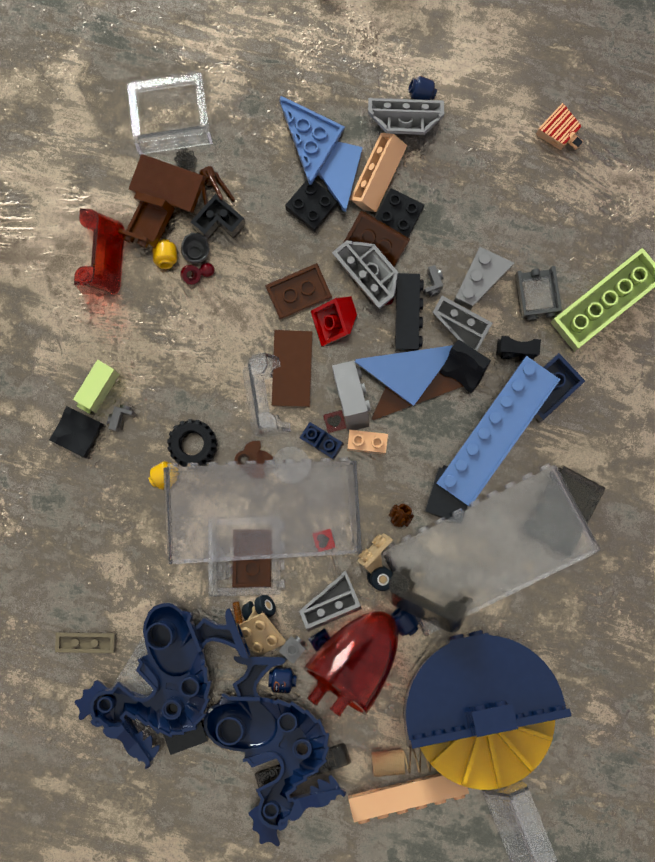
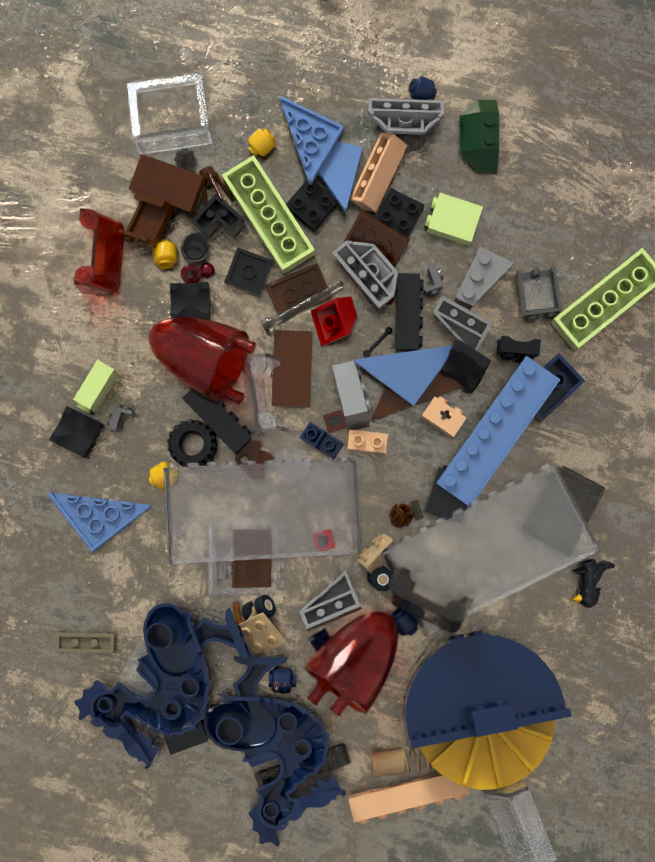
(97, 518): none -> medium blue tile
(190, 300): none -> black brick
(202, 354): none -> clear red windscreen
(219, 420): none -> black brick
(248, 271): none -> black plate
(261, 142): none -> yellow head
(268, 214): none -> yellowish green brick
(270, 323): none -> clear smoke piece
(293, 648): flat silver bracket -> none
(366, 353): none -> black hinge
(416, 510): none -> clear smoke tile
(447, 426): none -> light nougat brick
(453, 219): none -> yellowish green brick
(480, 136): none -> dark green wedge
(561, 129): light nougat torso -> none
(590, 575): none -> black animal

